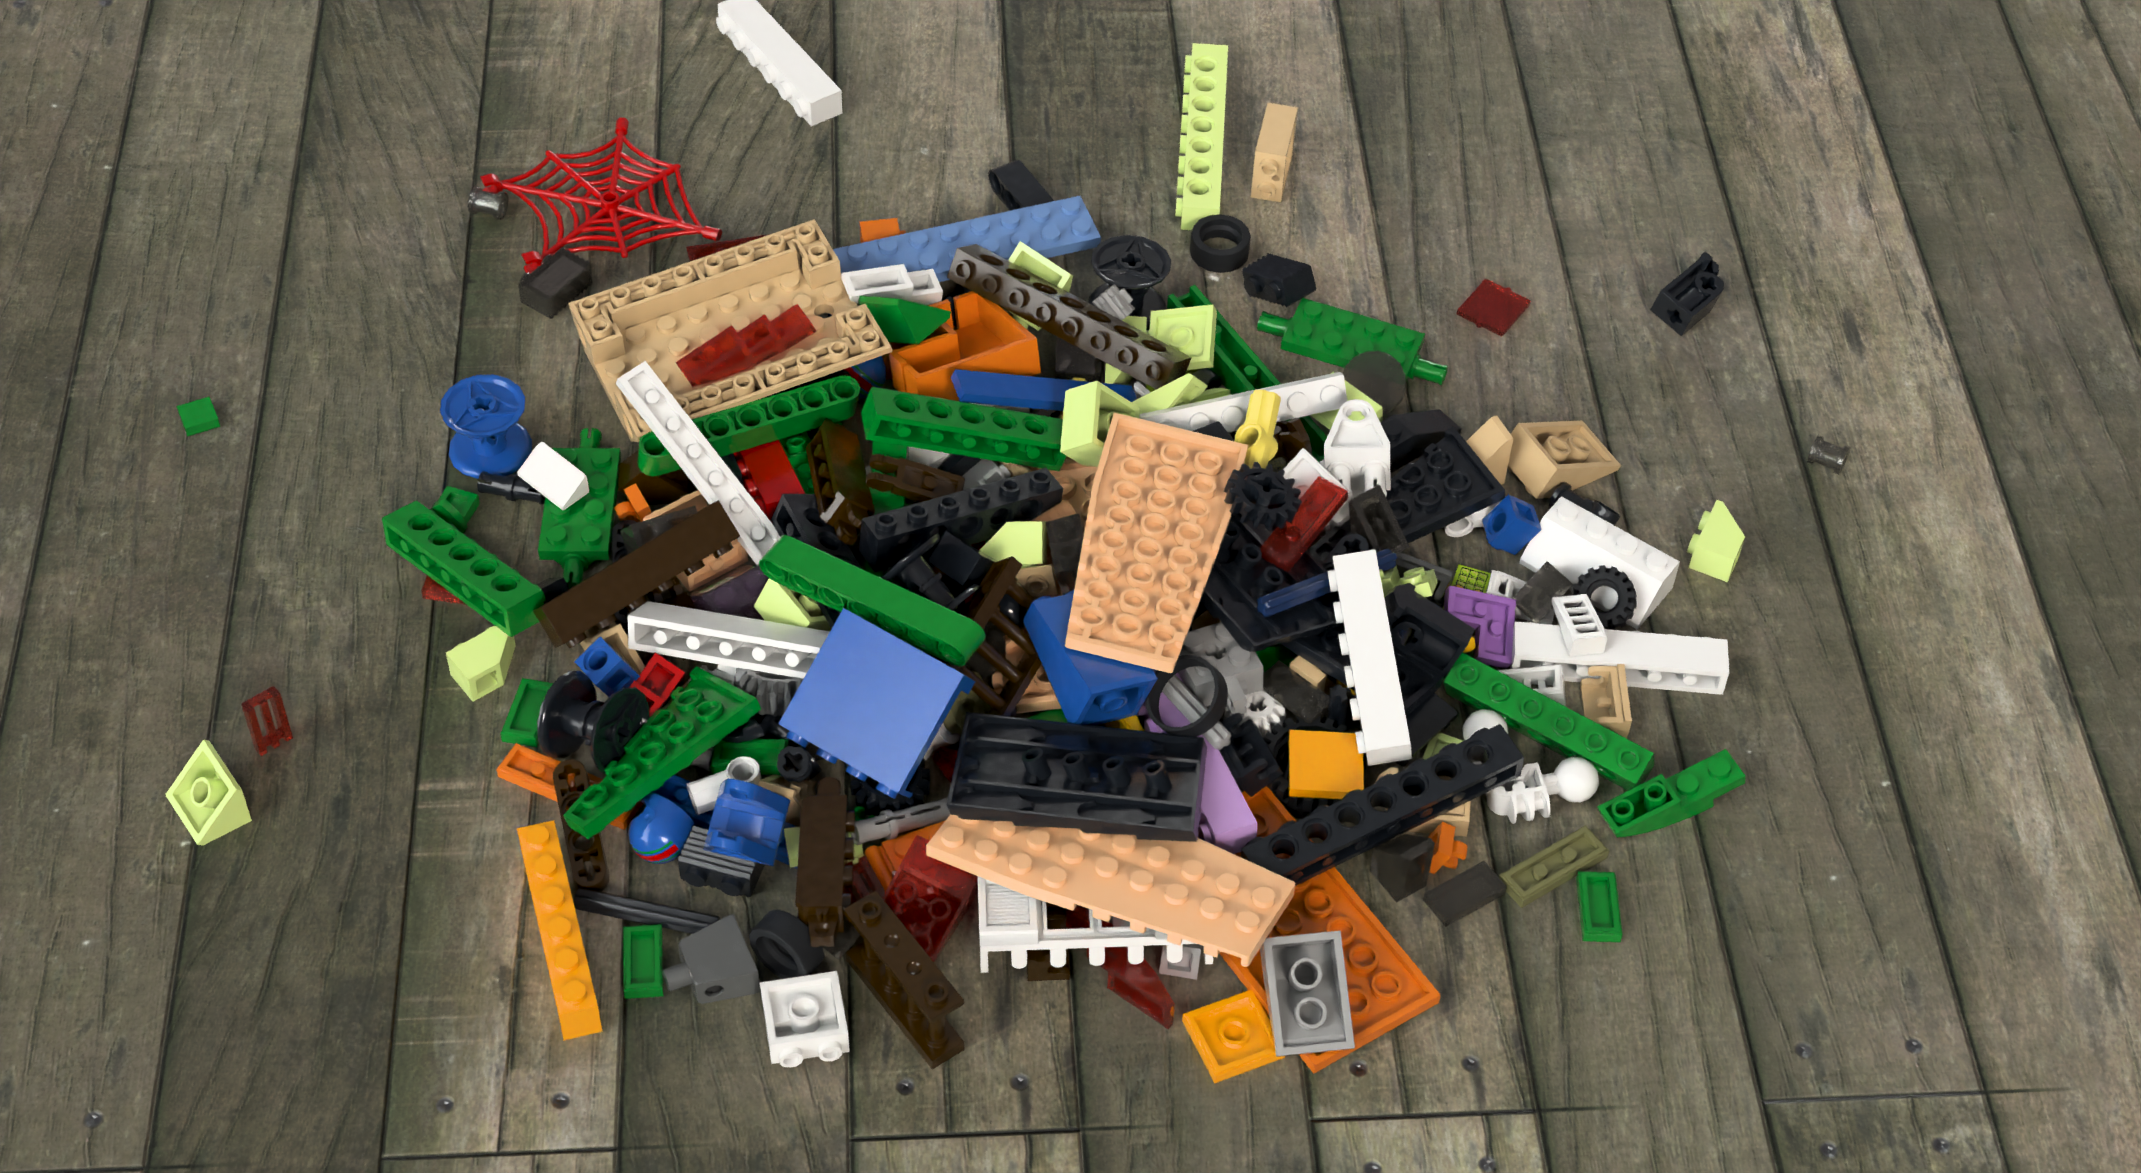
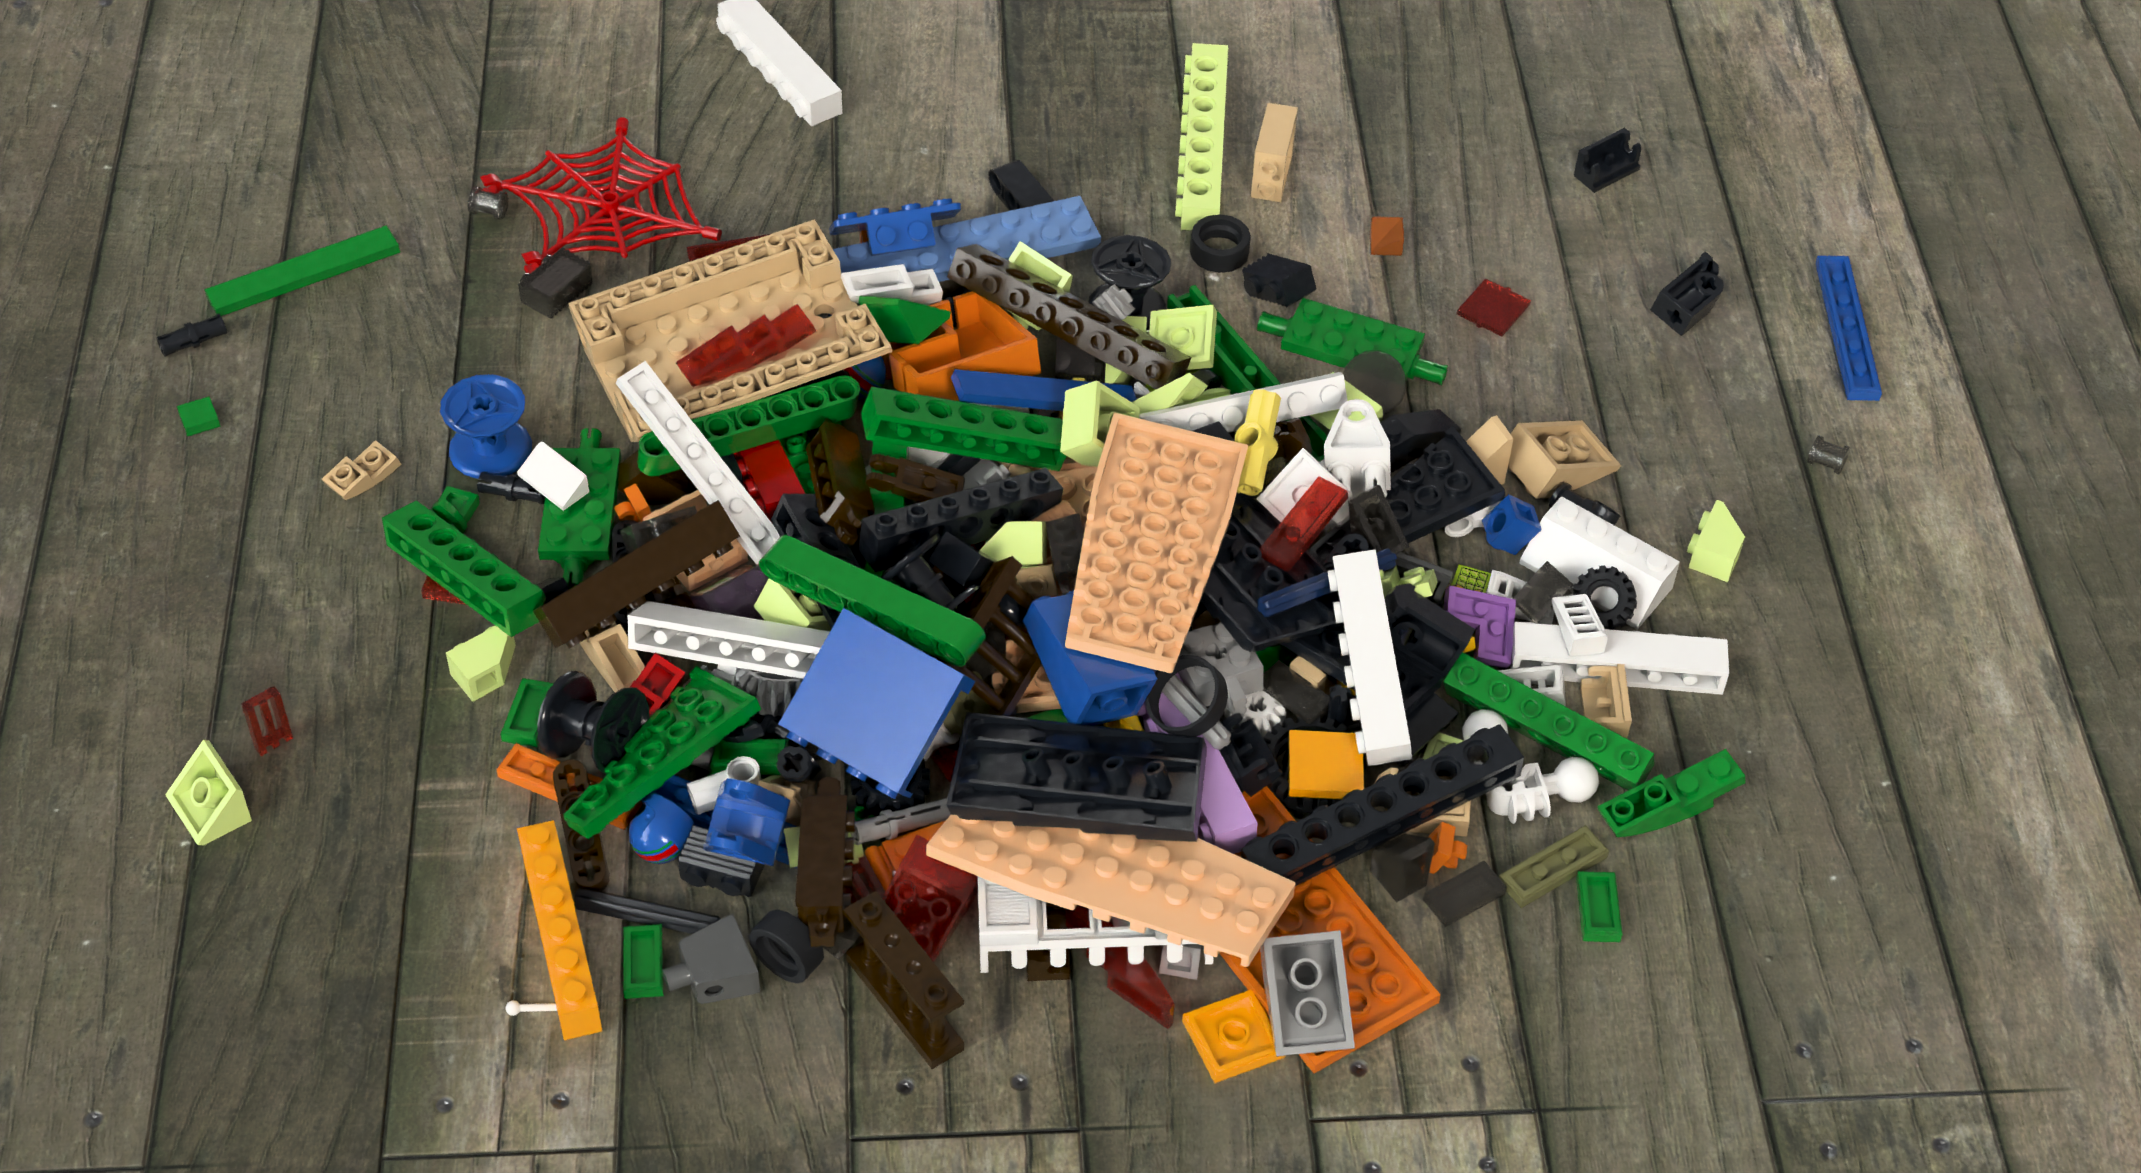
(191, 335): none -> black pin
(302, 271): none -> green tile
(357, 476): none -> tan slope
(514, 1007): none -> white hinge
(606, 667): blue brick -> none
(804, 1018): white plate -> none
(897, 230): none -> blue bracket
(1262, 496): black gear -> none
(1386, 236): none -> dark orange slope
(1607, 161): none -> black hinge
(1848, 328): none -> blue tile

